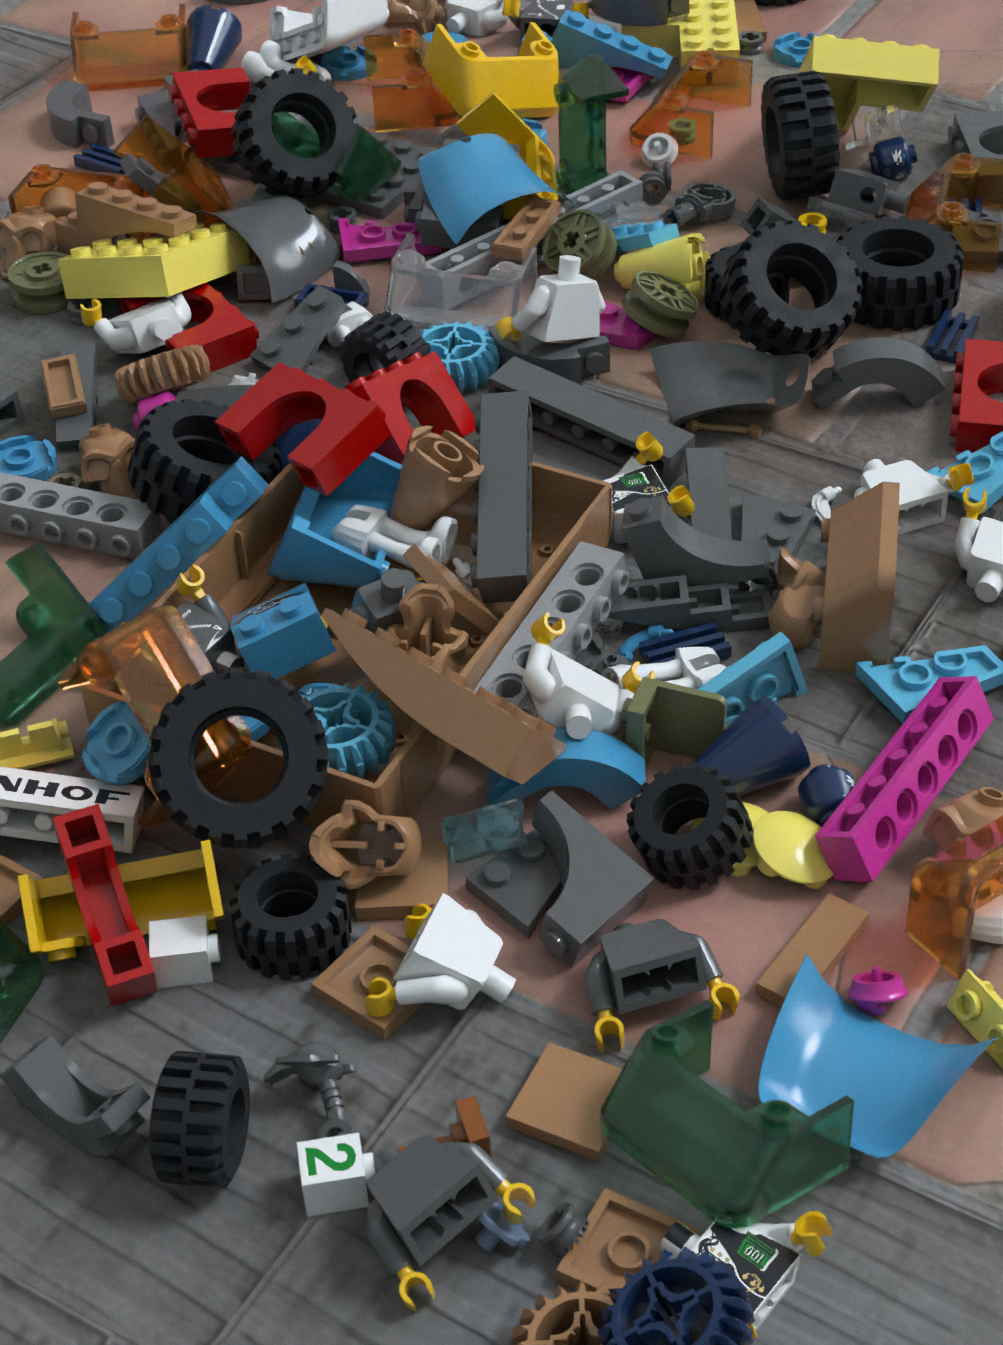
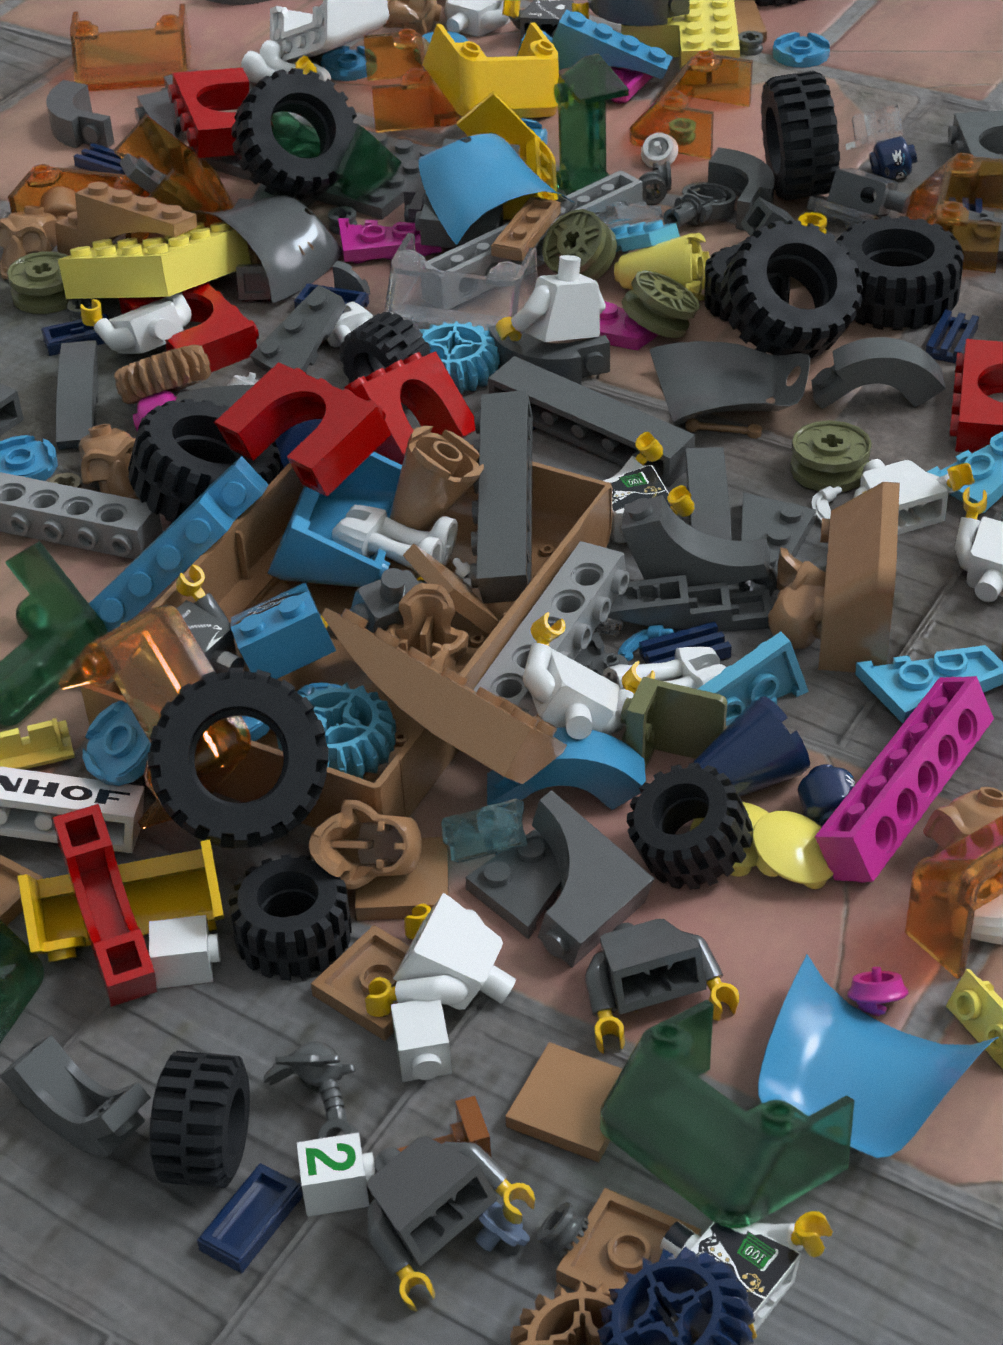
(63, 386): medium nougat tile -> none
(67, 333): none -> dark blue tile
(211, 38): dark blue cone -> none
(250, 1218): none -> dark blue tile
(421, 1039): none -> white brick
(744, 175): none -> dark grey arch
(823, 938): medium nougat tile -> none
(829, 455): none -> olive wheel
(873, 74): light yellow piece -> none

